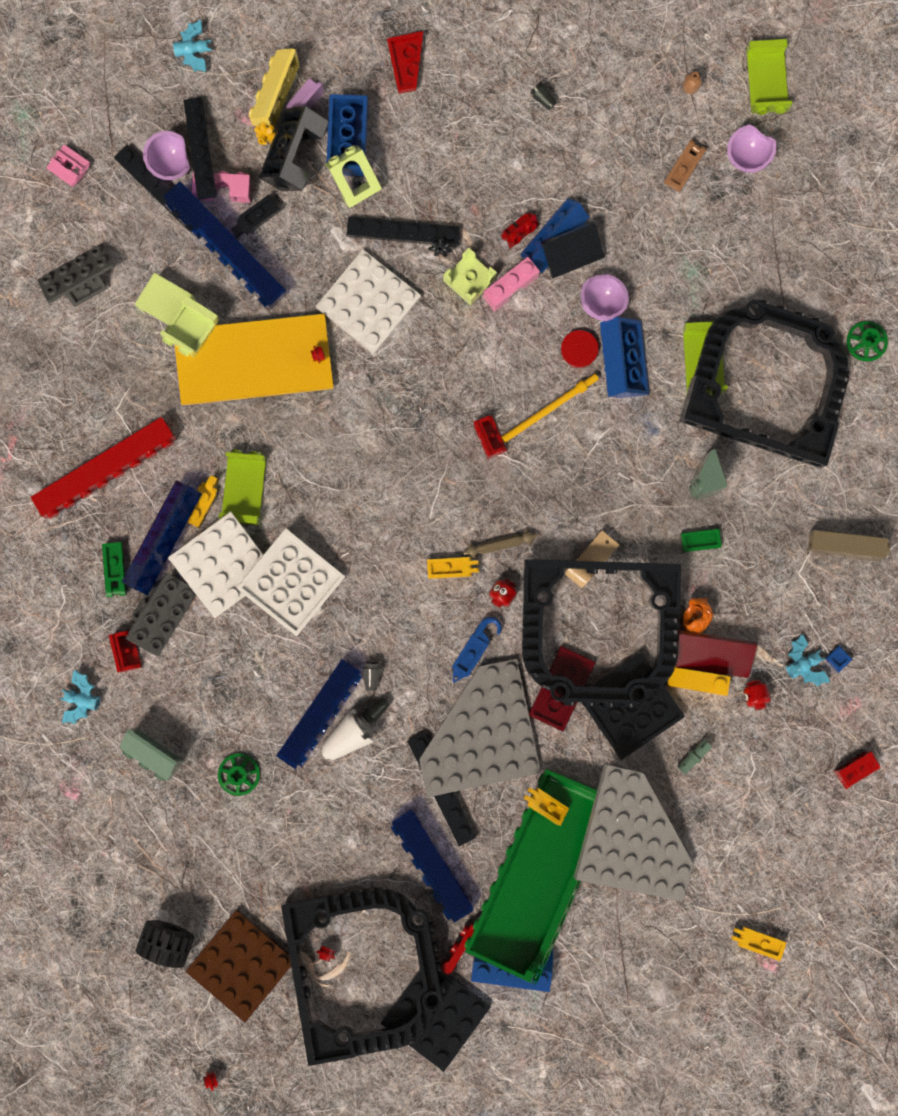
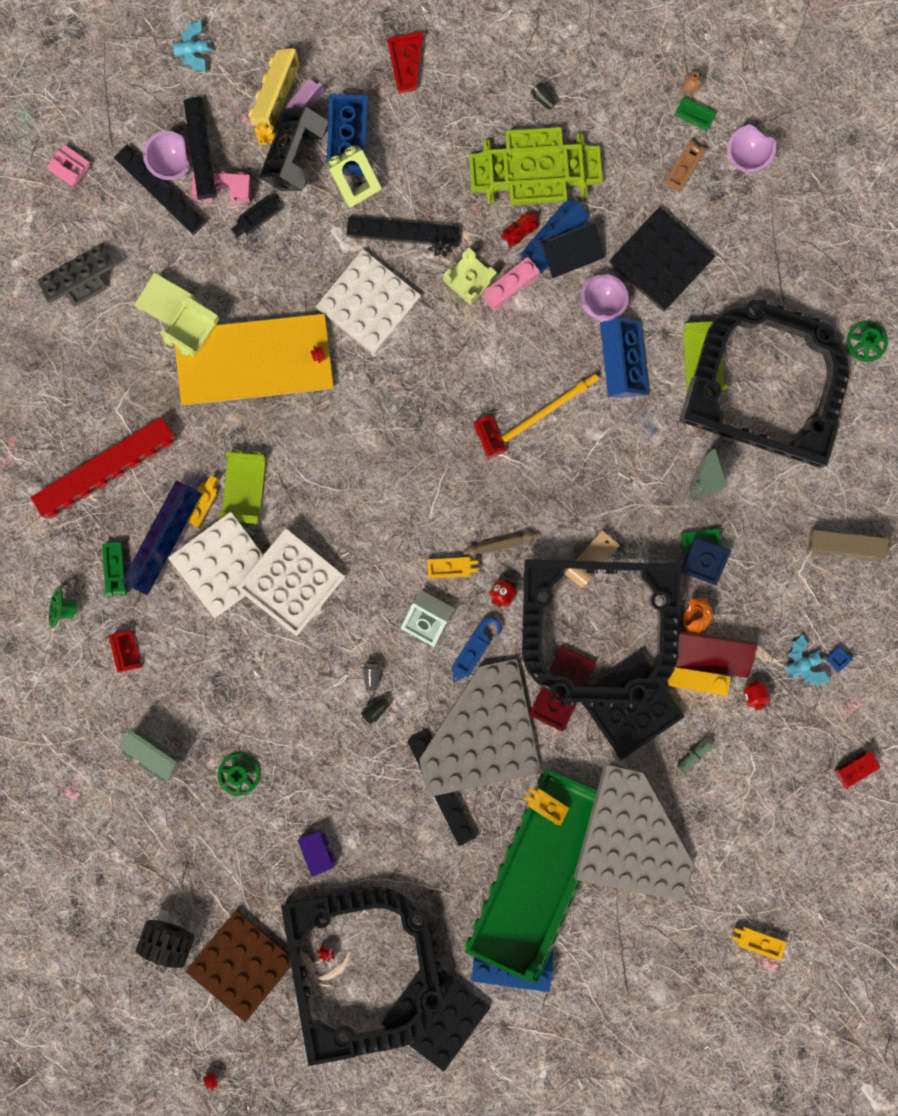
(63, 608): none -> green wheel
(83, 700): medium azure animal -> none
(160, 614): dark grey bracket -> none
(225, 245): clear blue brick -> none
(316, 852): none -> dark purple brick
(319, 713): clear blue brick -> none
(348, 736): white cone -> none
(427, 618): none -> light aqua slope
(432, 865): clear blue brick -> none
(457, 949): red plate -> none
(535, 167): none -> lime piece
(579, 349): red tile -> none
(661, 259): none -> black plate
(695, 114): none -> green tile
(705, 560): none -> dark blue plate
(767, 76): lime panel -> none

